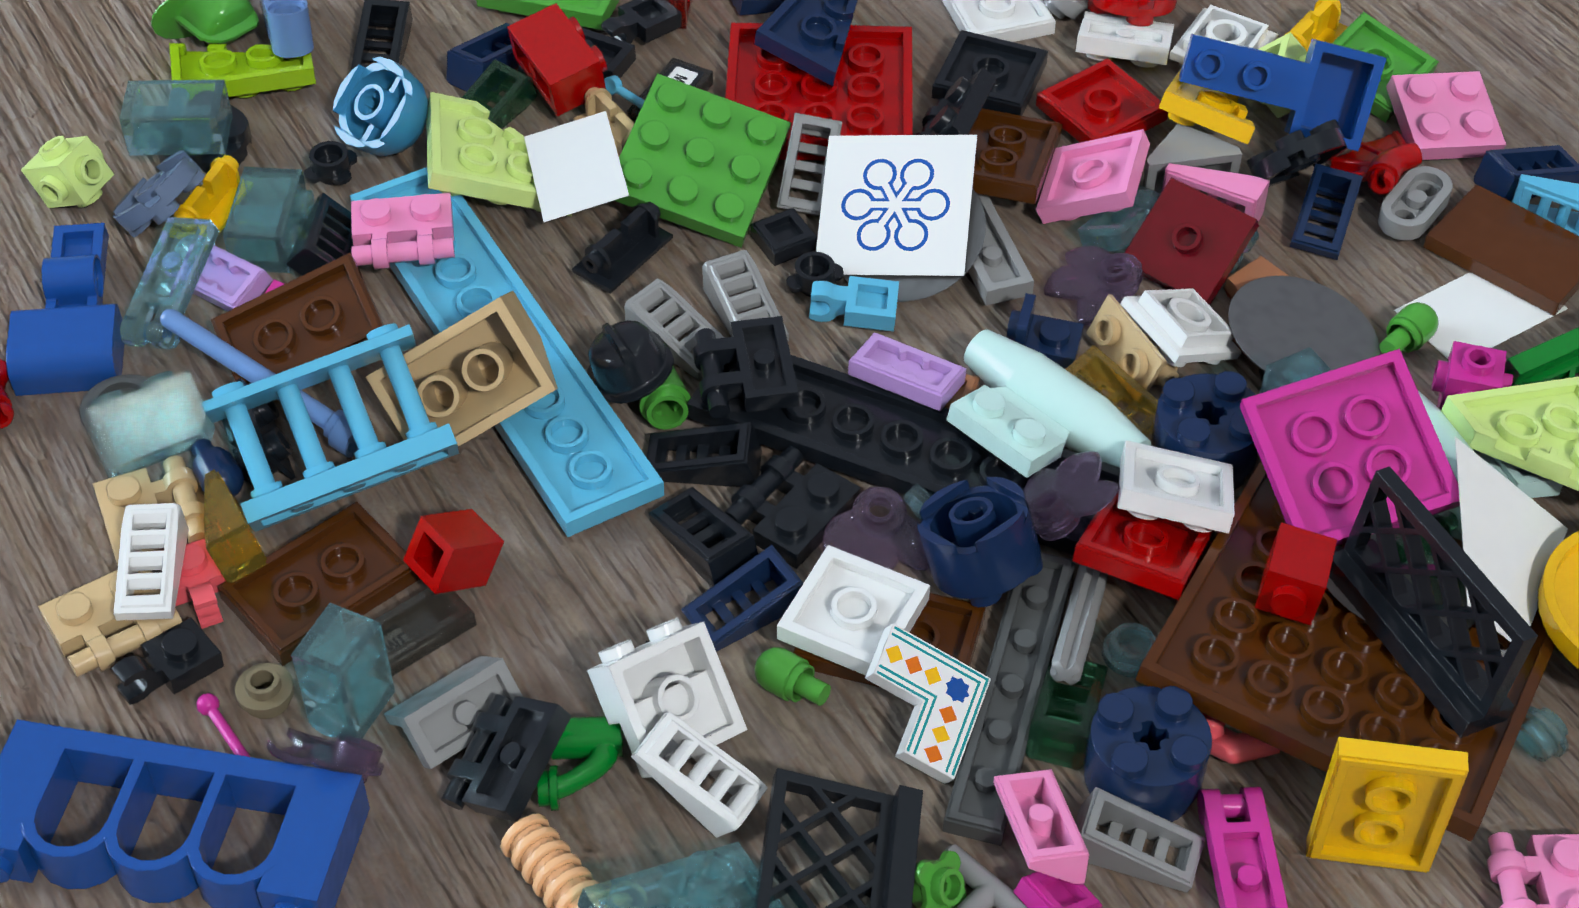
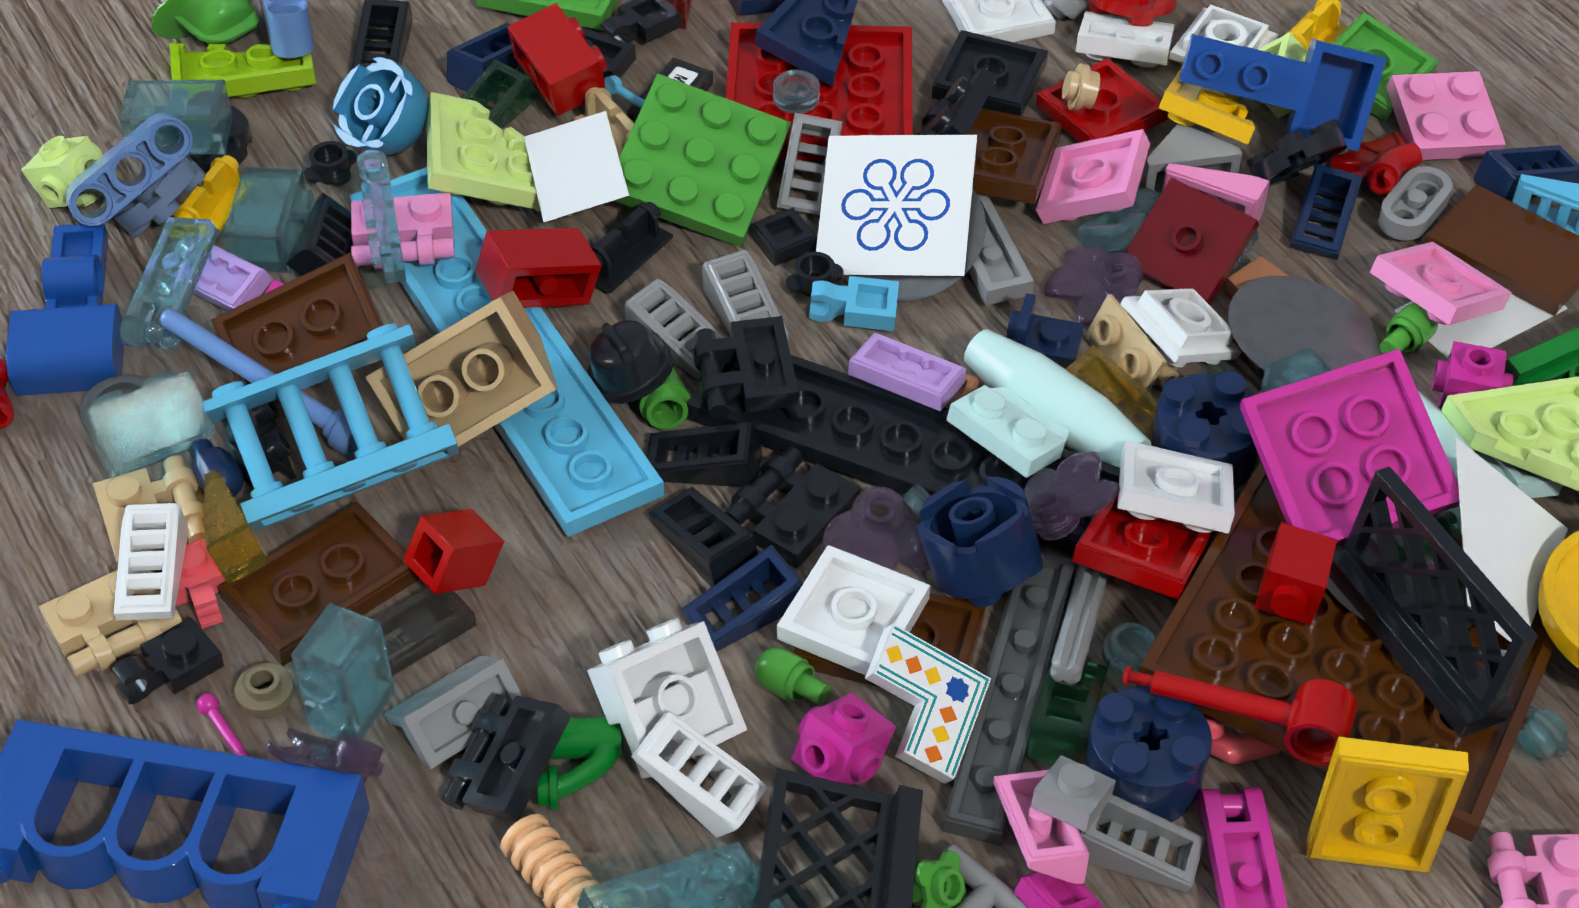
(118, 192): none -> medium blue beam
(381, 214): none -> clear light blue plate
(539, 266): none -> red brick
(796, 91): none -> clear light blue tile
(843, 741): none -> dark pink brick
(1073, 793): none -> light grey plate
(1081, 87): none -> tan plate
(1313, 720): none -> red piece
(1439, 283): none -> bright pink plate

